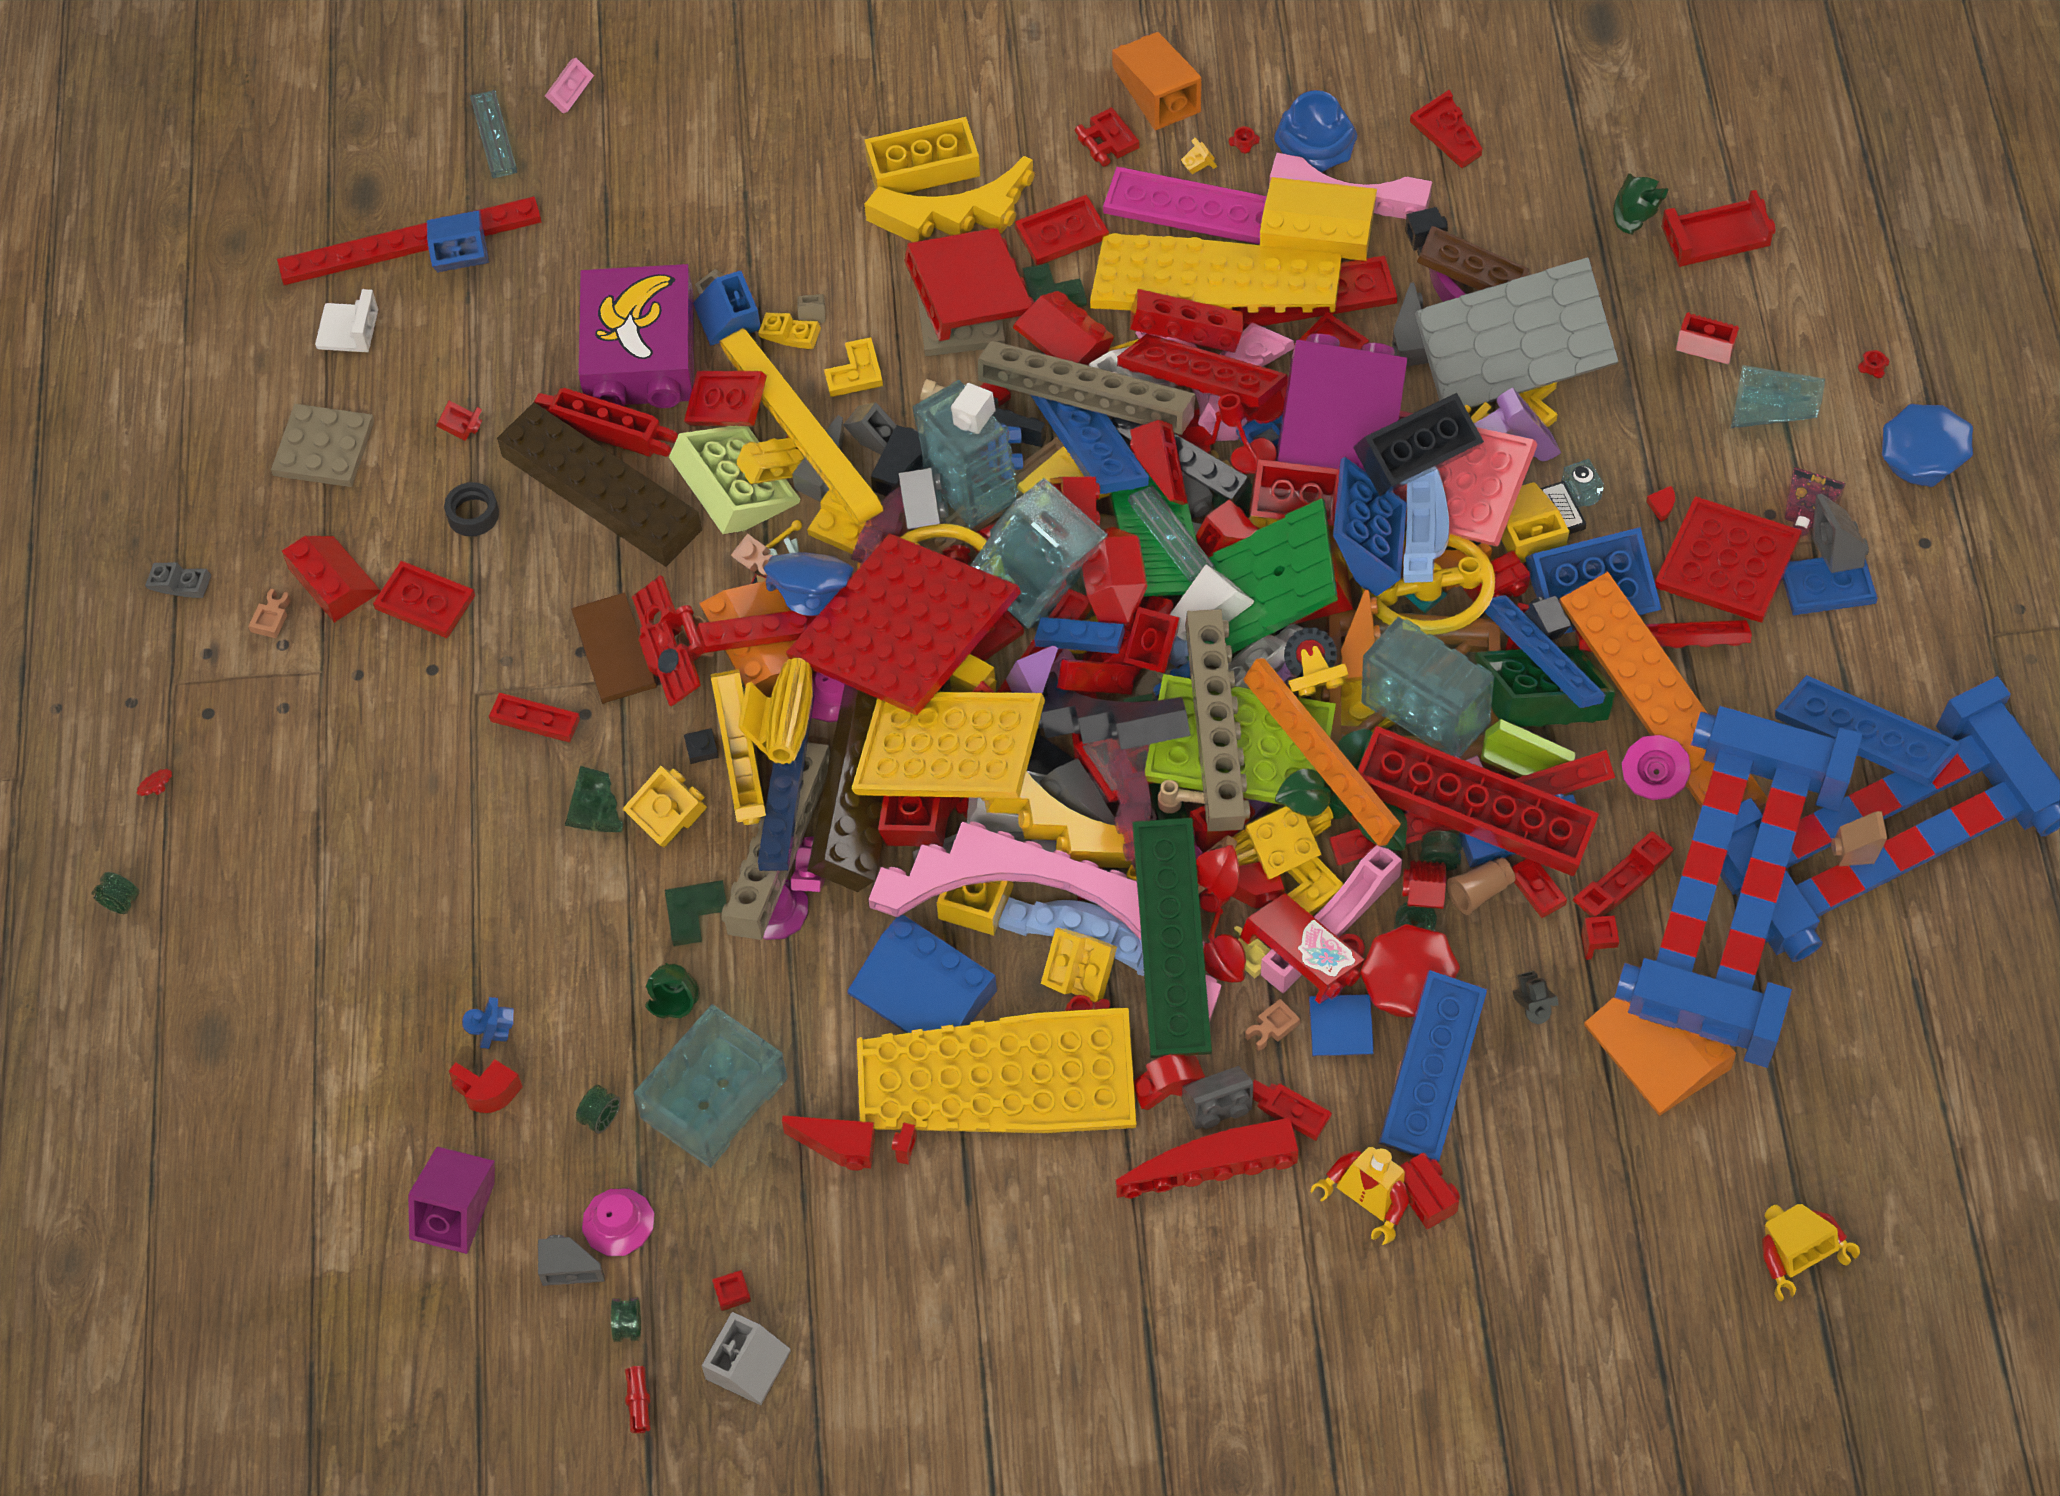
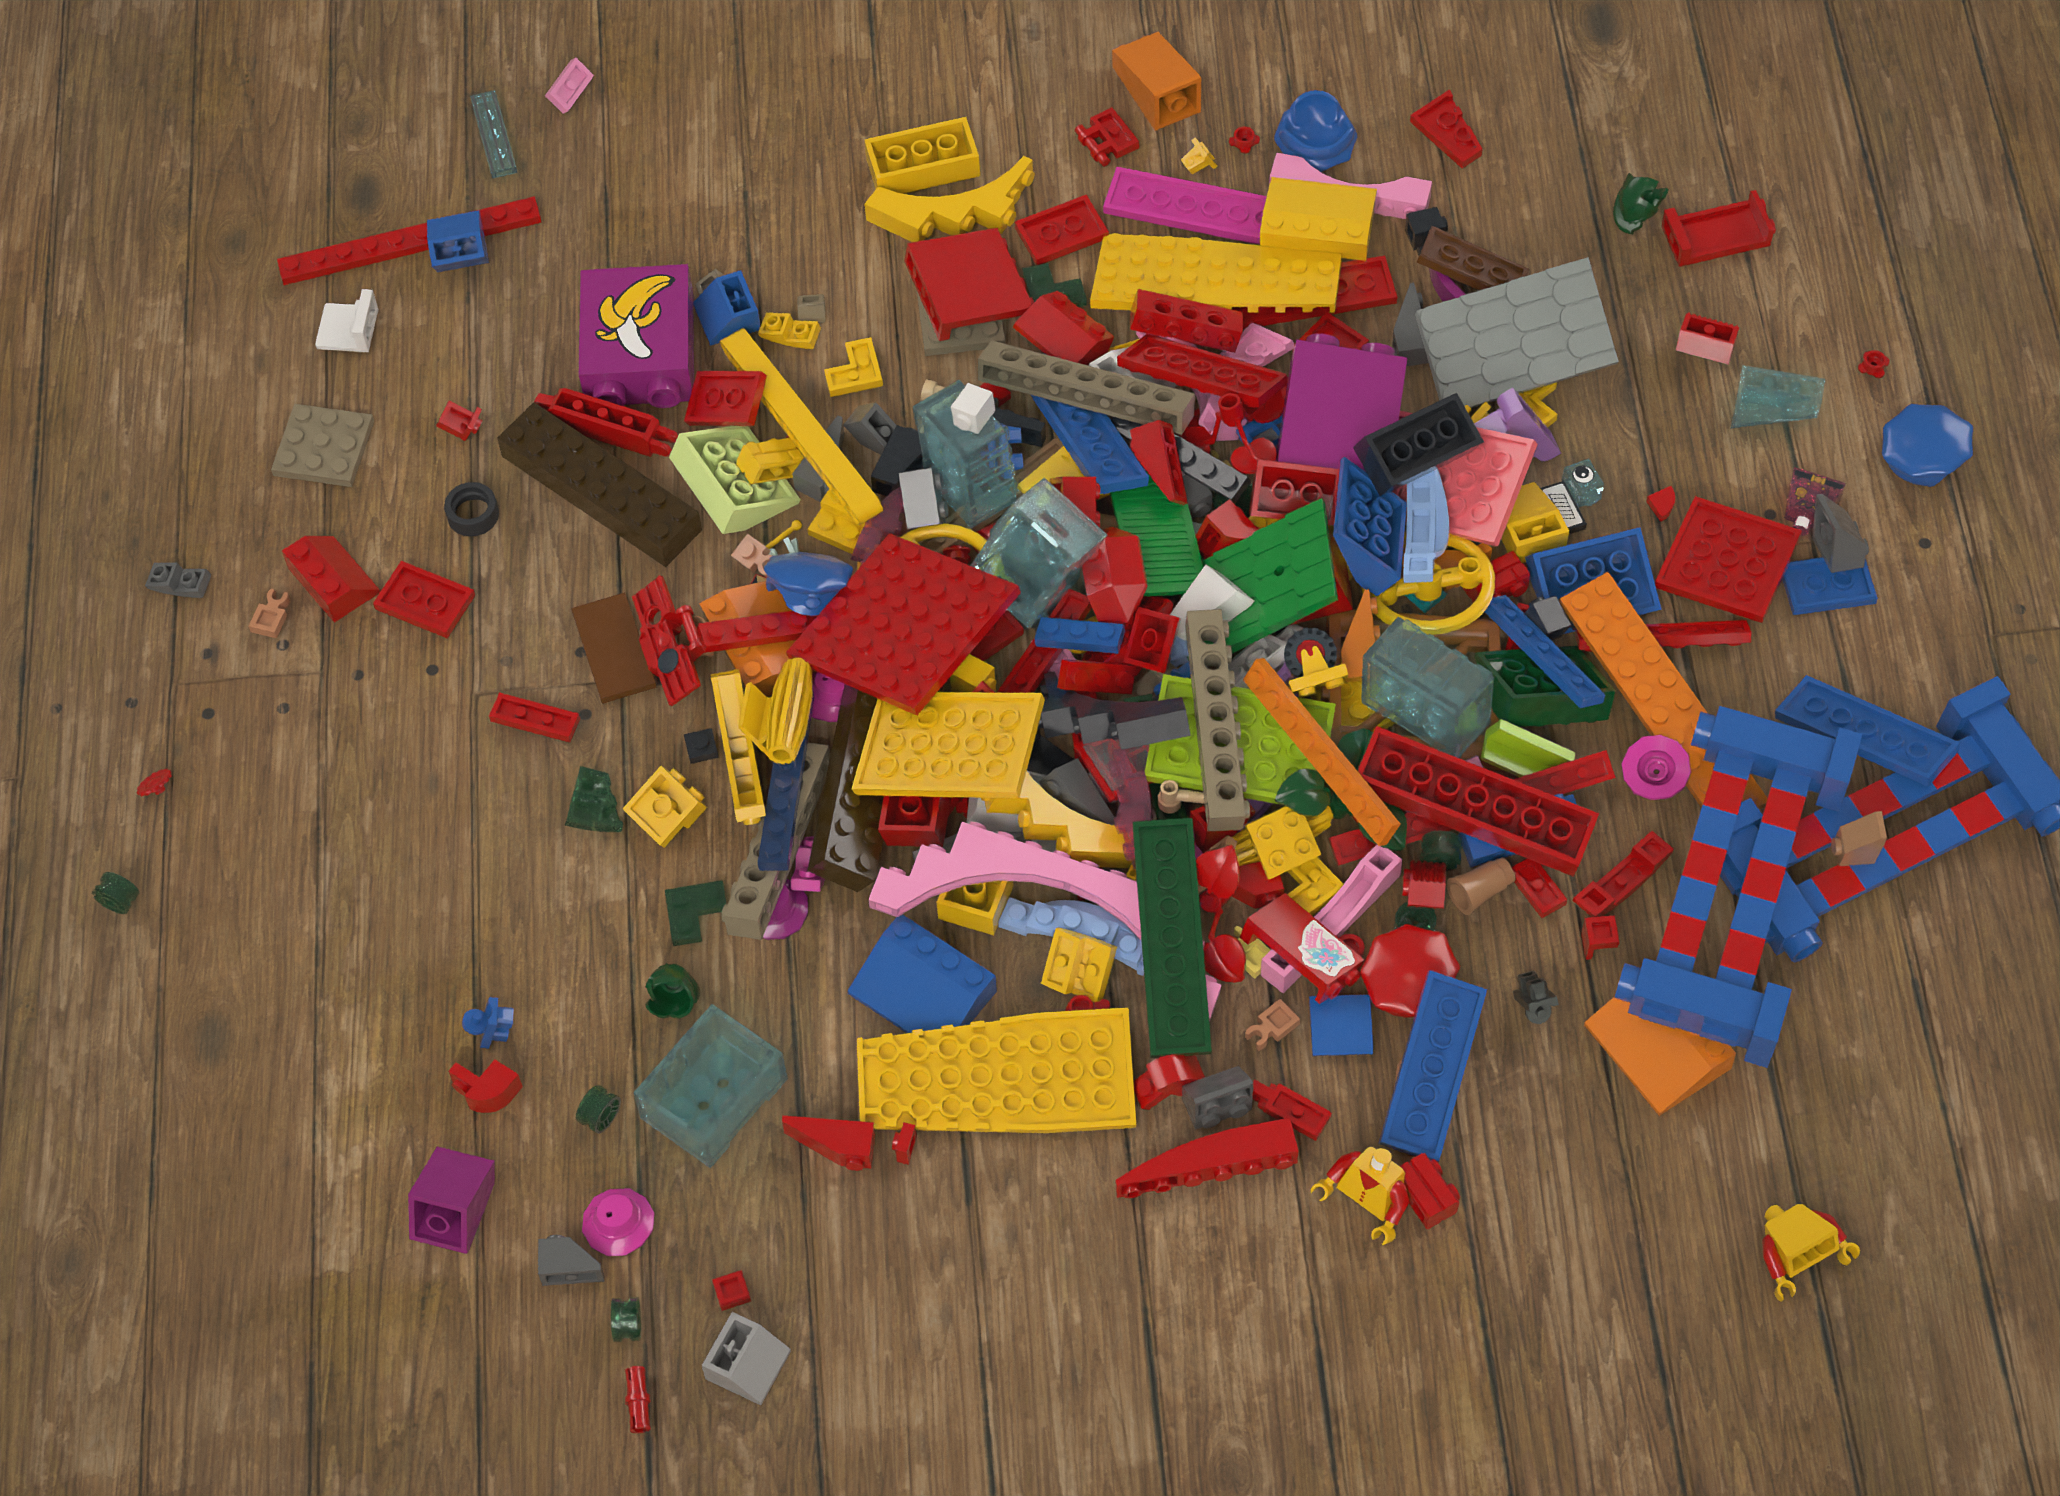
(1031, 672): medium lavender slope -> none
(1170, 532): clear light blue tile -> none

